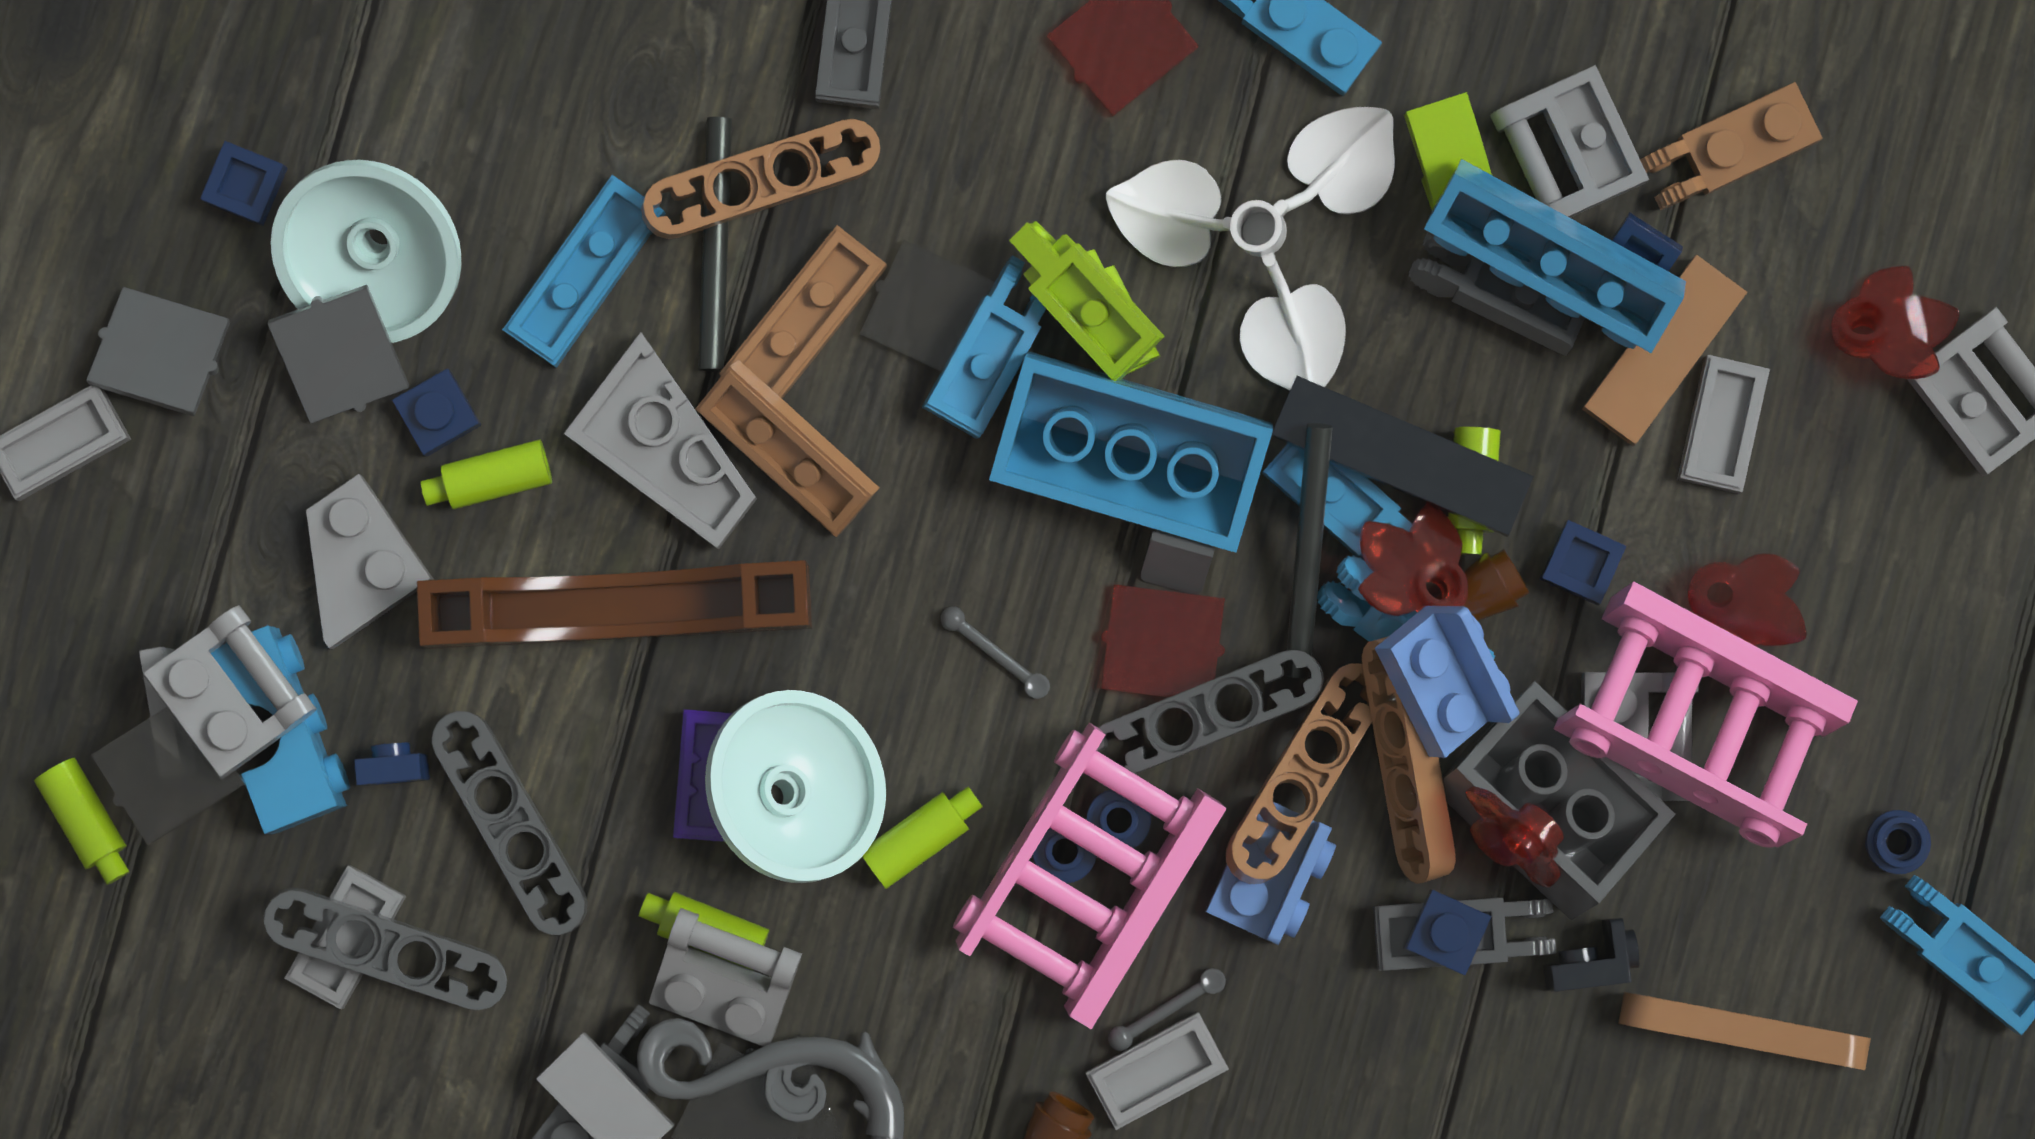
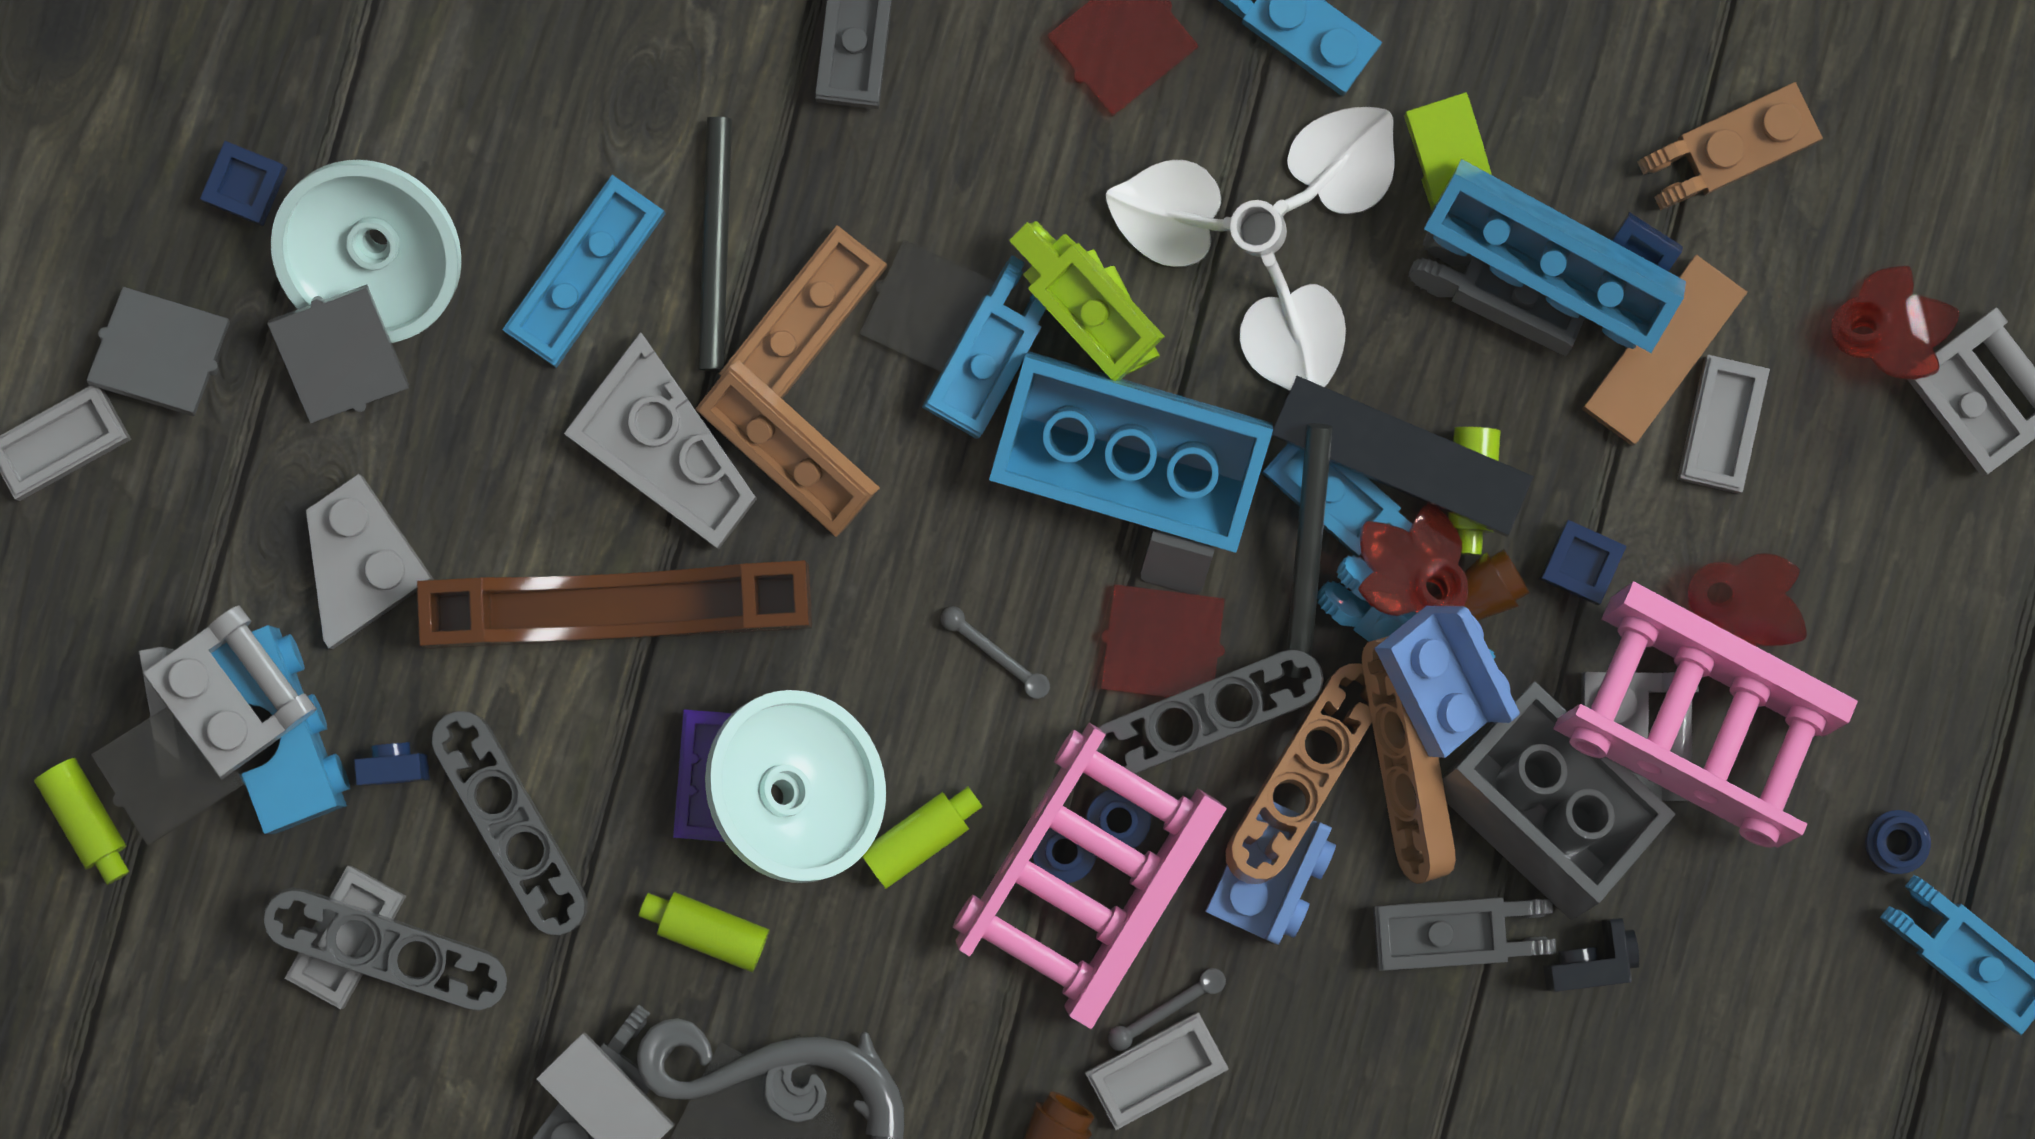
(436, 412): dark blue plate -> none
(489, 476): lime cylinder -> none
(719, 990): light grey plate -> none
(763, 185): medium nougat beam -> none
(1447, 932): dark blue plate -> none
(1516, 836): clear red plate -> none
(1587, 135): light grey plate -> none
(1744, 1031): medium nougat beam -> none

